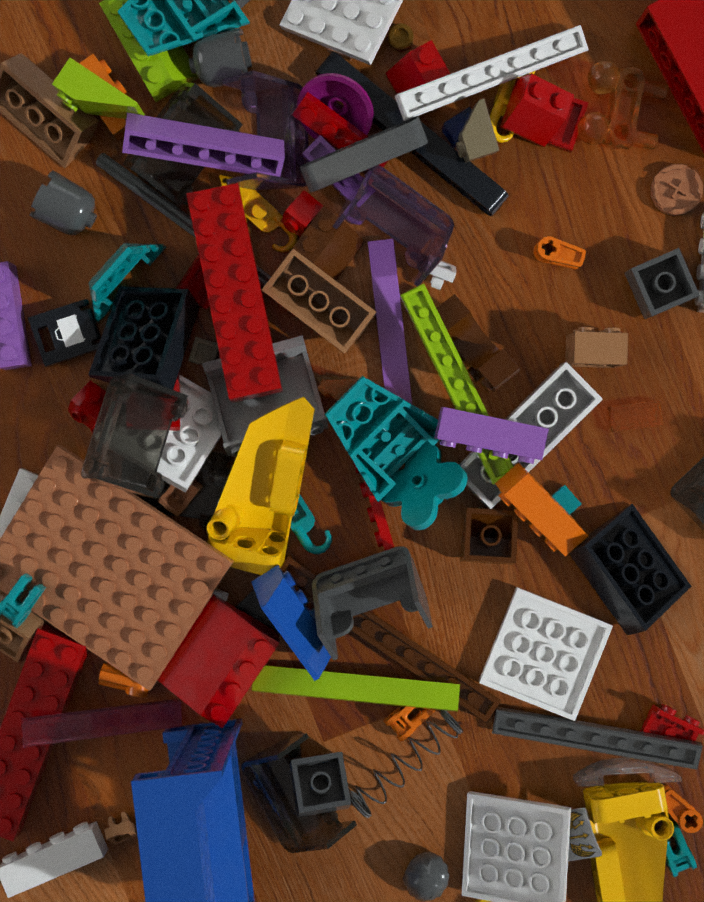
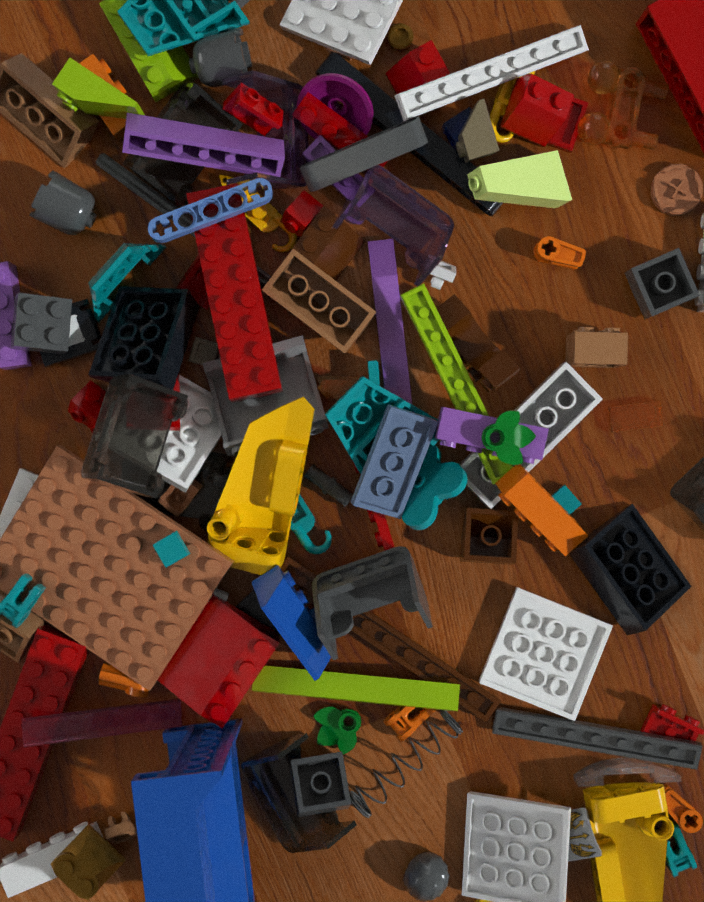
(41, 323): none -> dark grey brick
(87, 863): none -> pearl gold slope
(171, 549): none -> teal tile
(224, 210): none -> medium blue beam
(253, 109): none -> red bracket
(329, 485): none -> dark grey pin
(335, 730): none -> green plate
(373, 372): none -> teal tile
(394, 461): none -> sand blue plate
(511, 437): none -> green plate
(522, 181): none -> yellowish green slope

